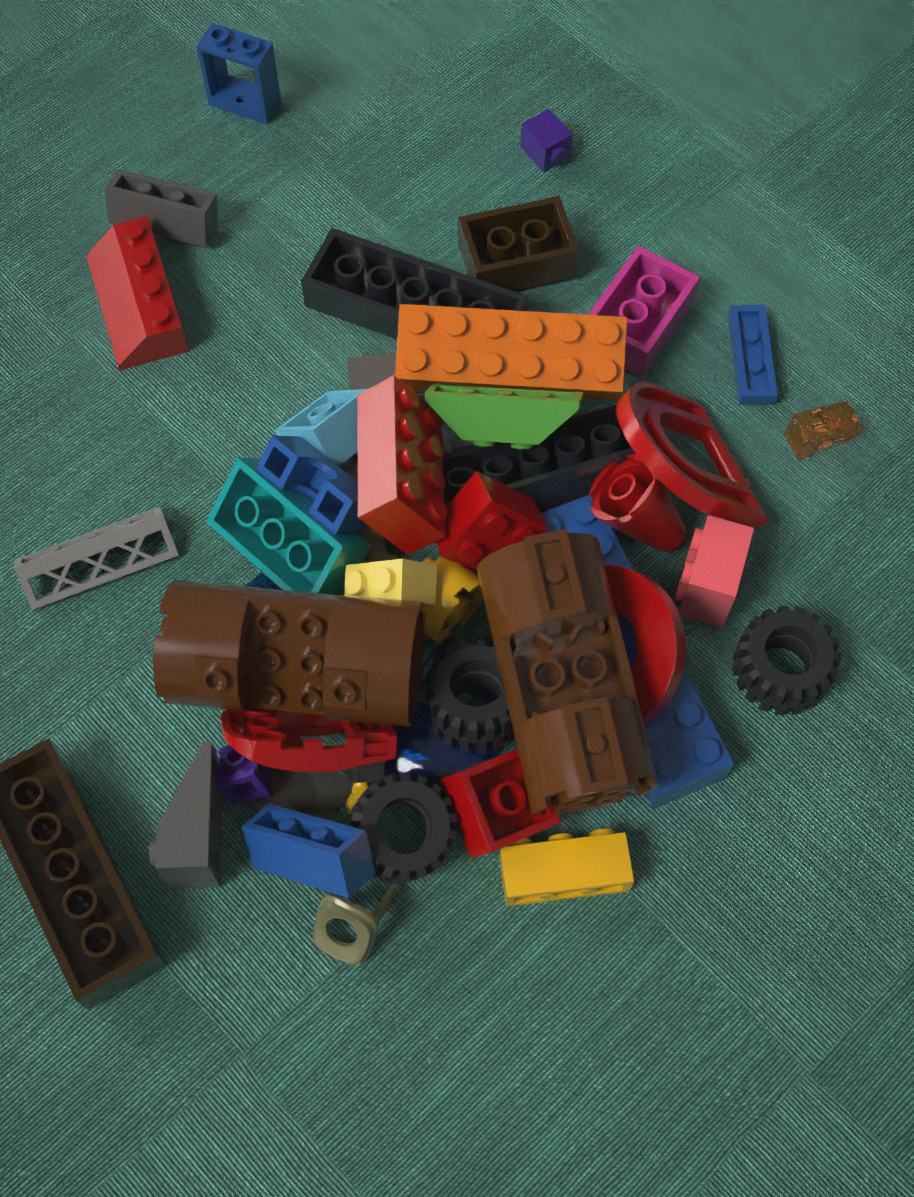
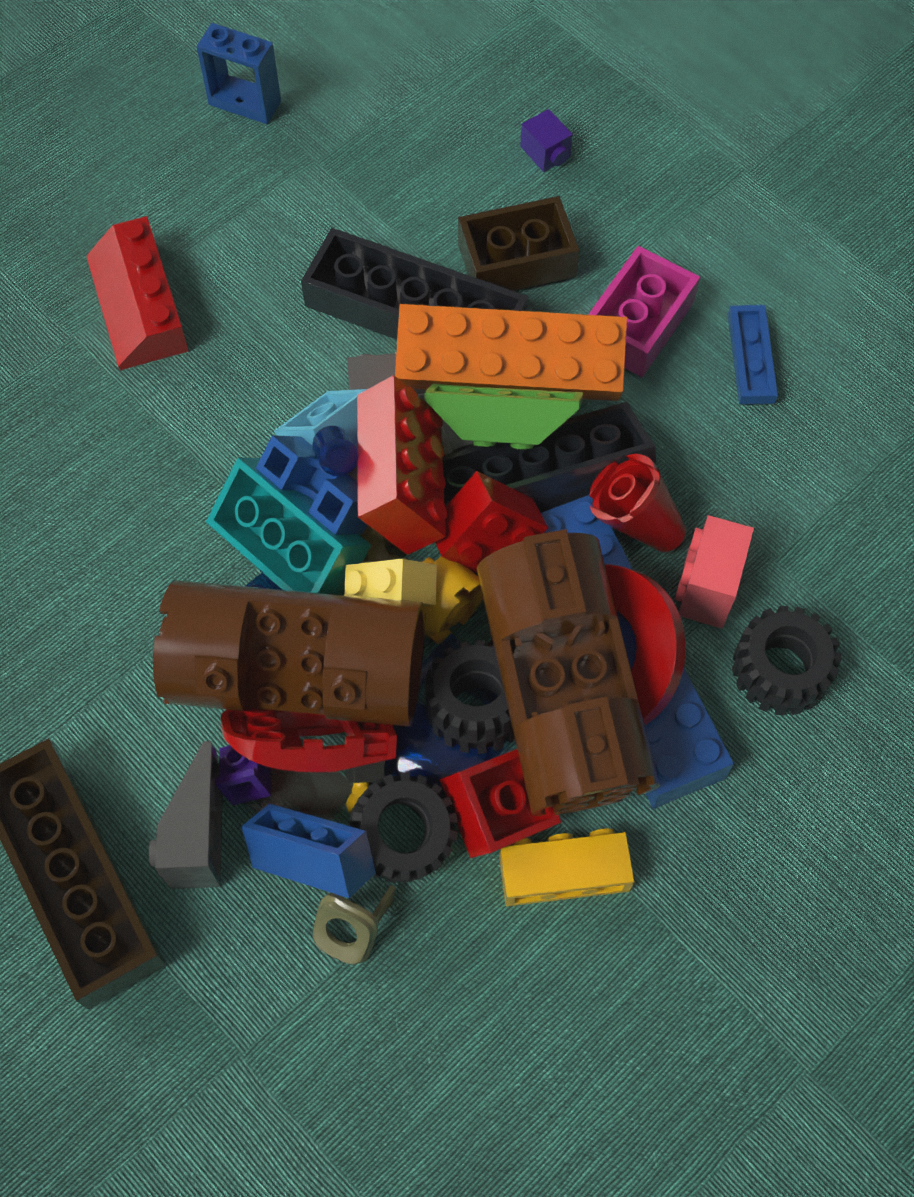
(89, 544): light grey fence -> none
(171, 208): dark grey brick -> none
(335, 450): none -> clear blue brick
(641, 417): red piece -> none
(822, 428): clear orange leg -> none

